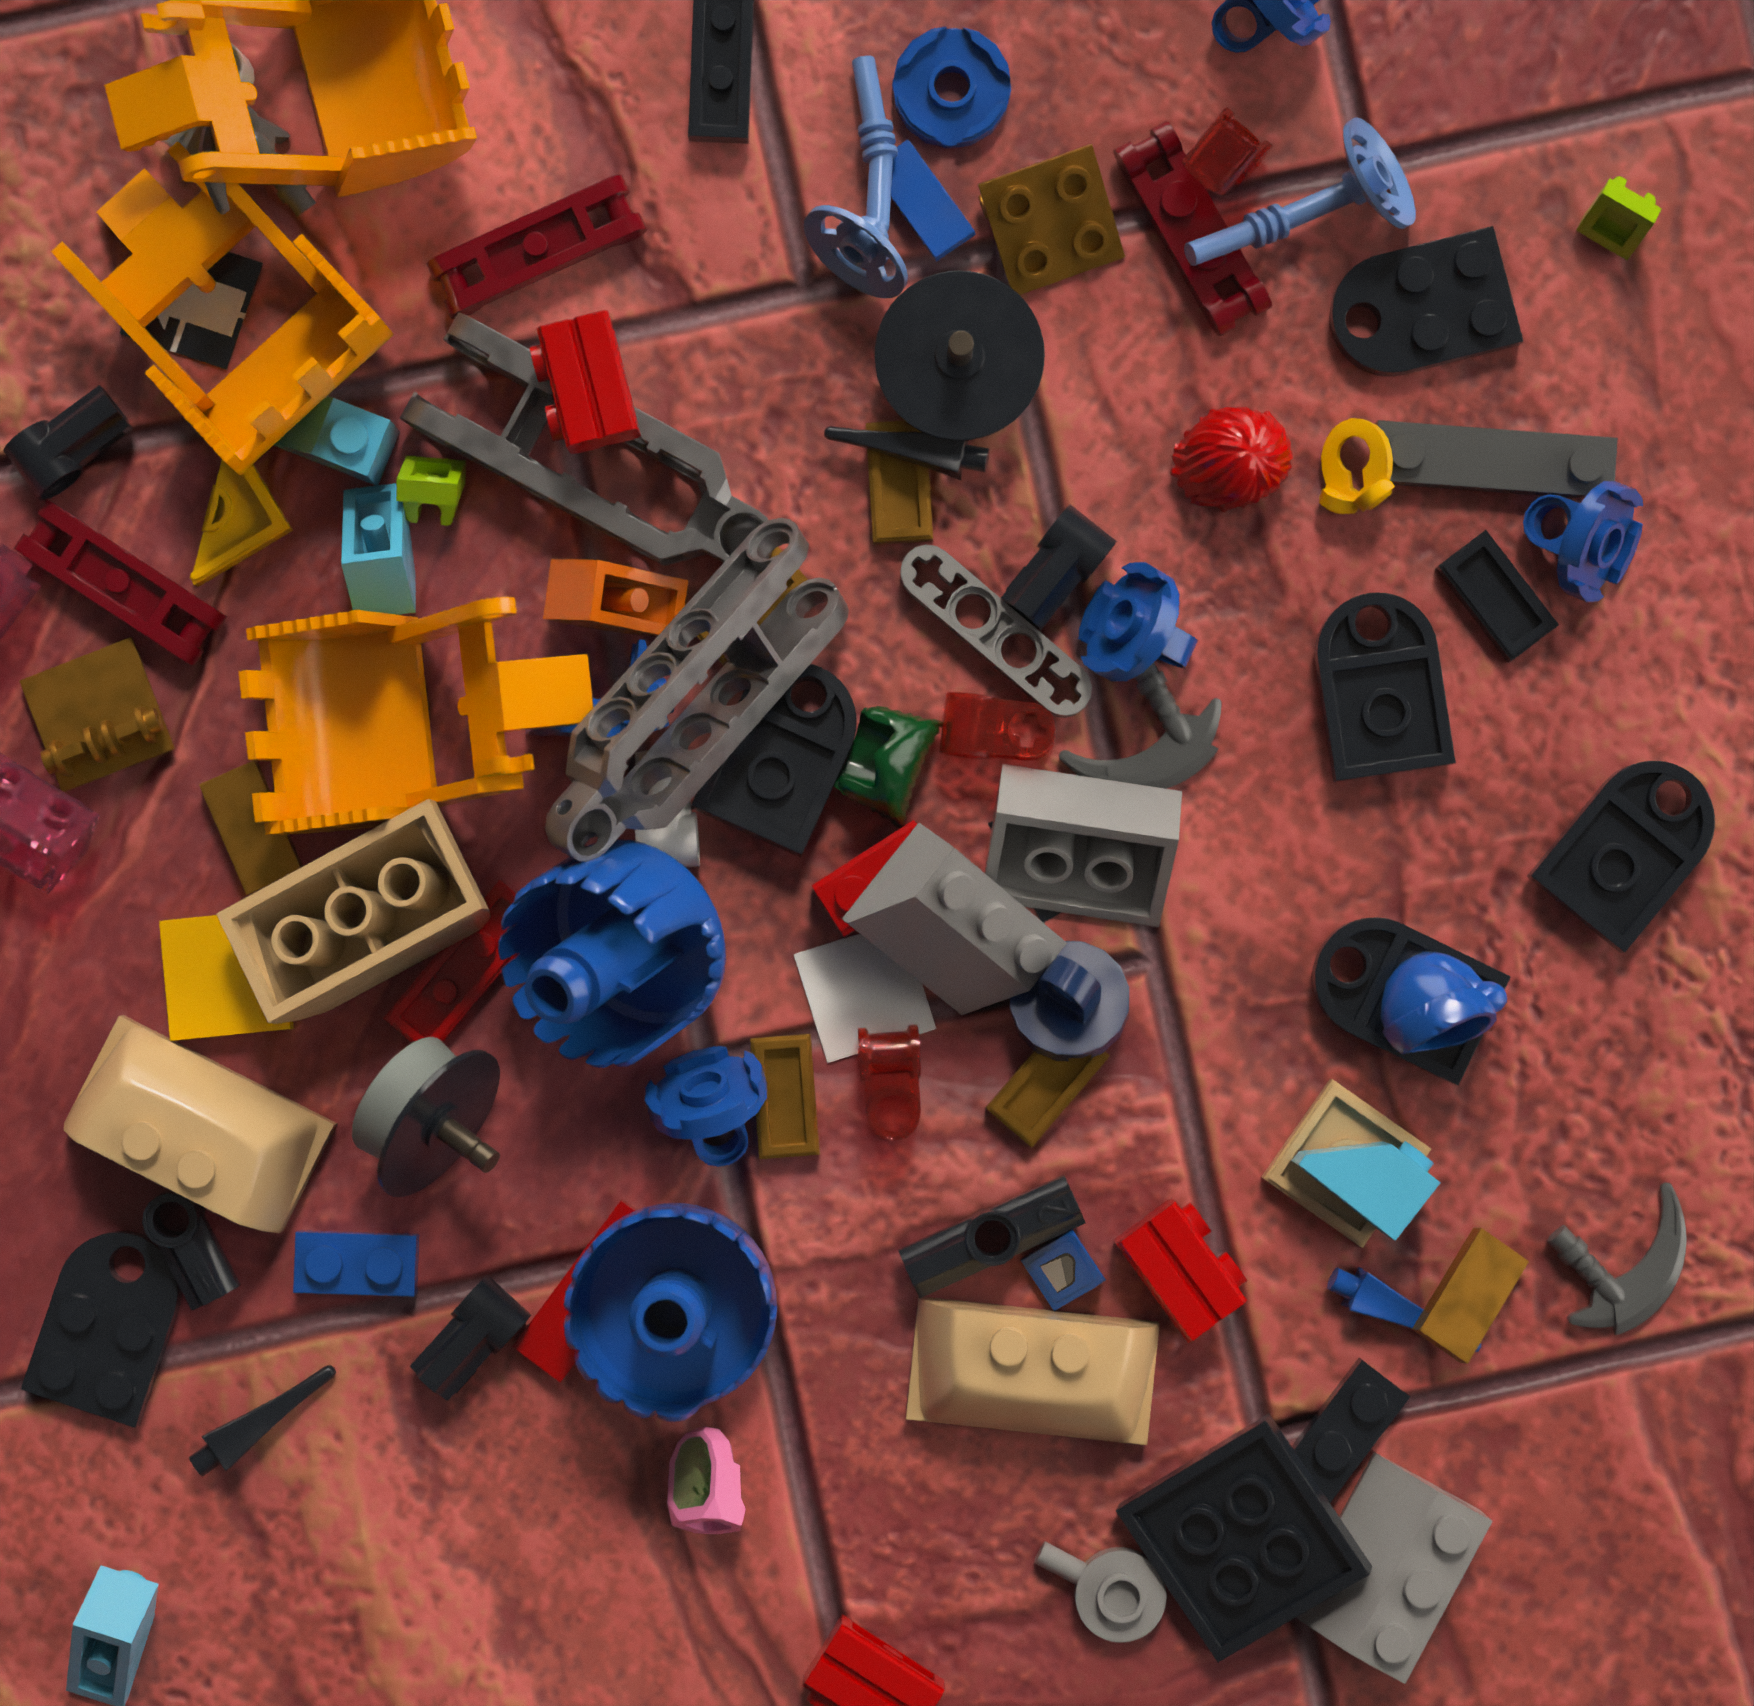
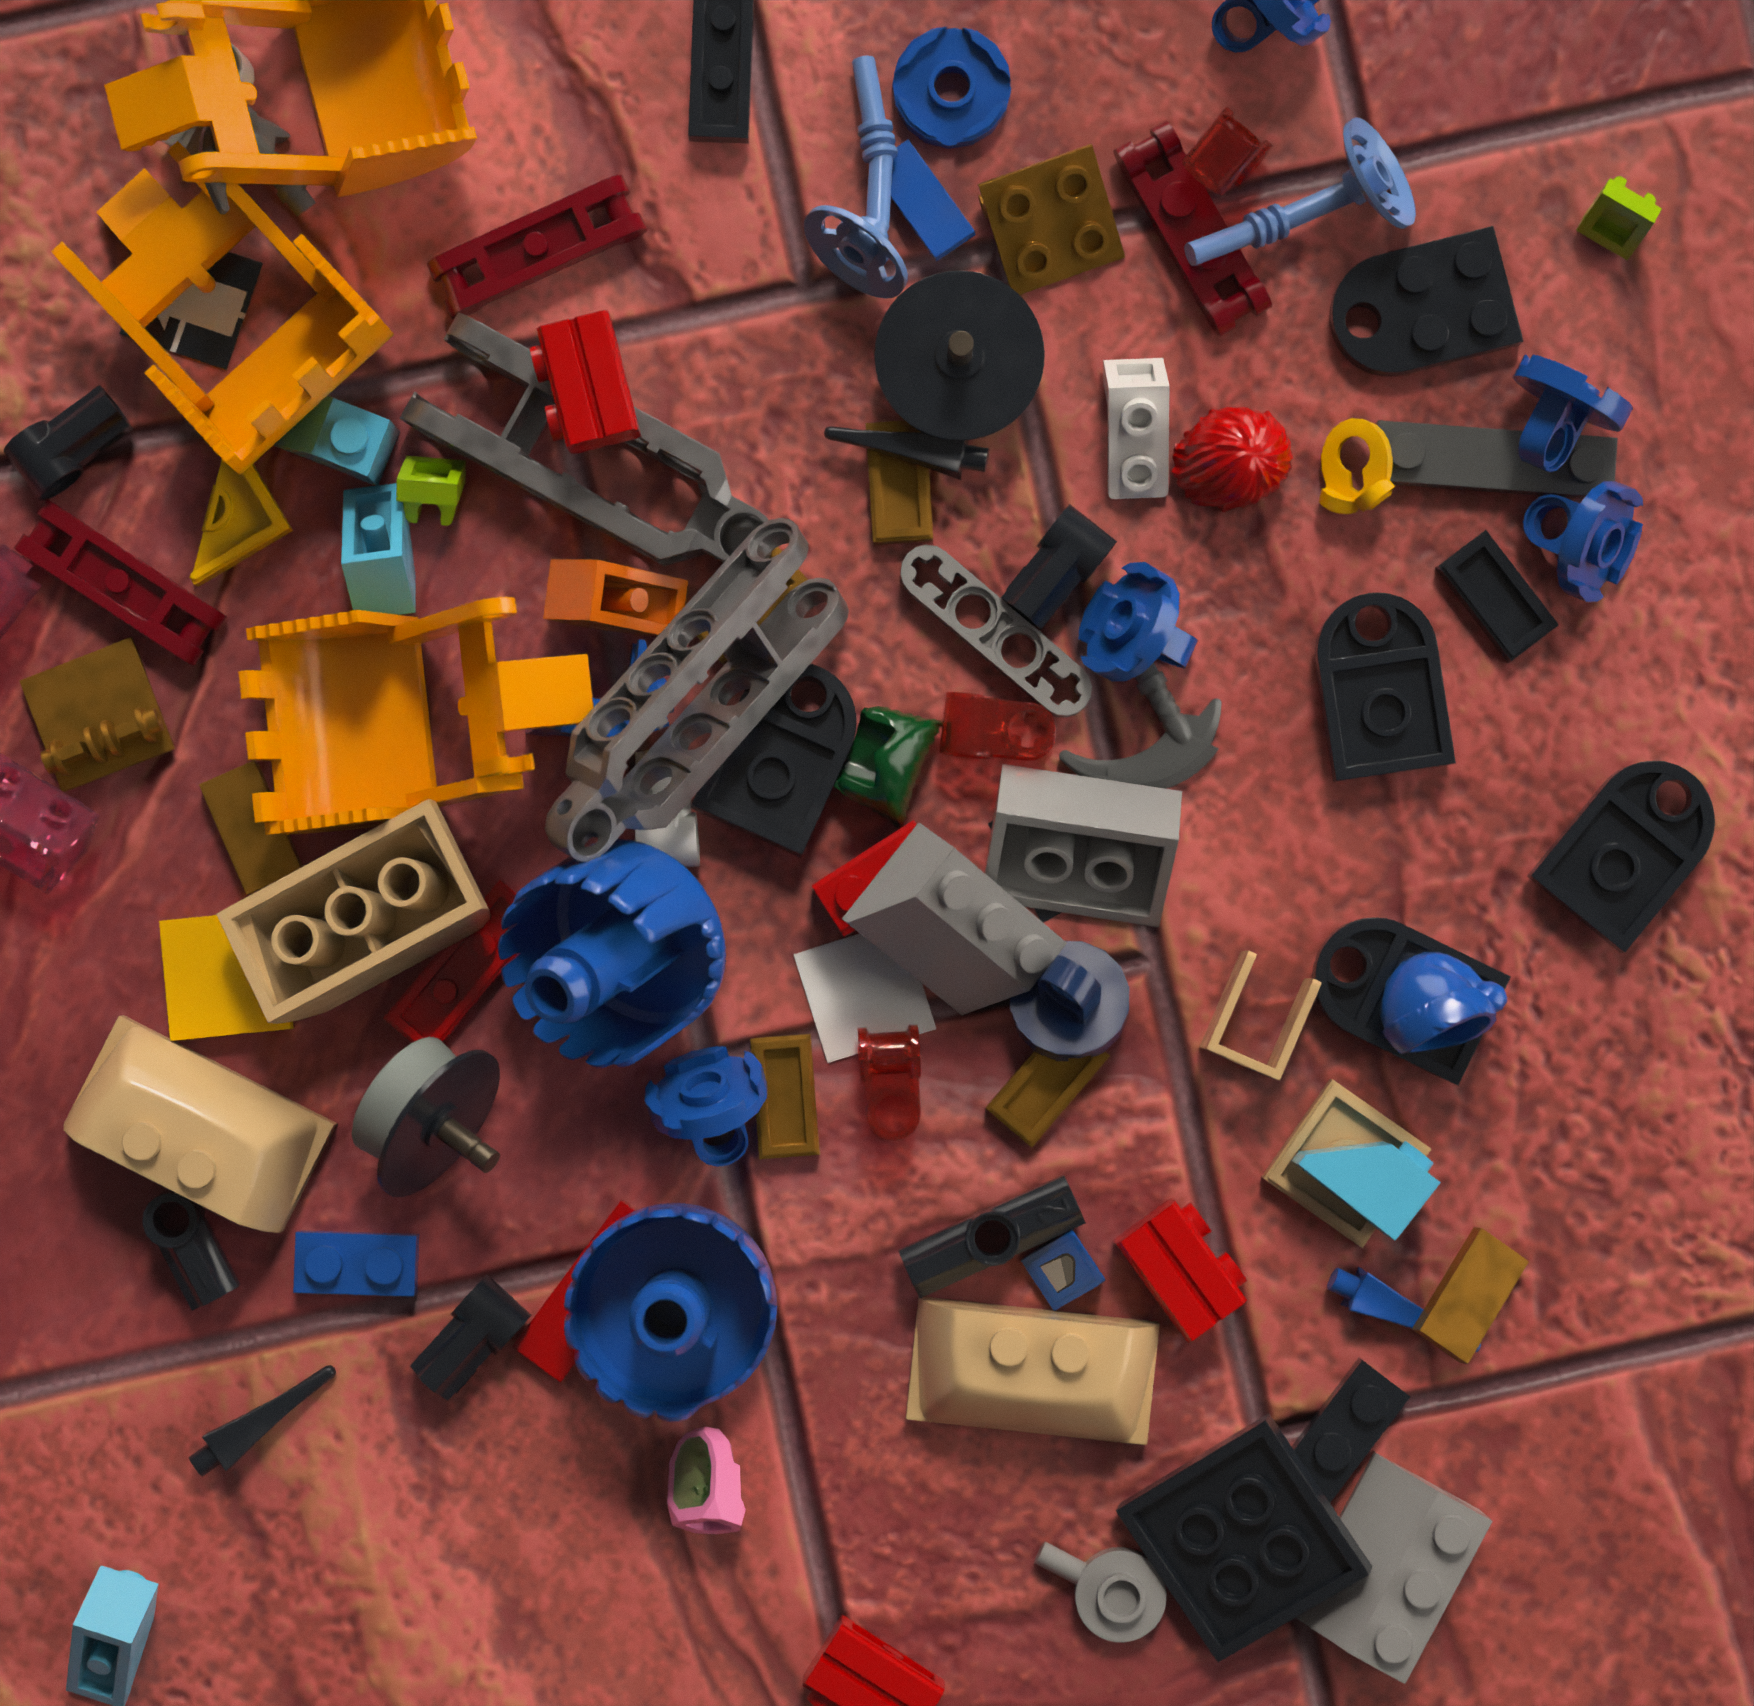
(105, 1331): black plate -> none
(1137, 427): none -> white bracket
(1288, 1035): none -> tan piece
(1562, 411): none -> blue tile
(1641, 1291): dark grey piece -> none

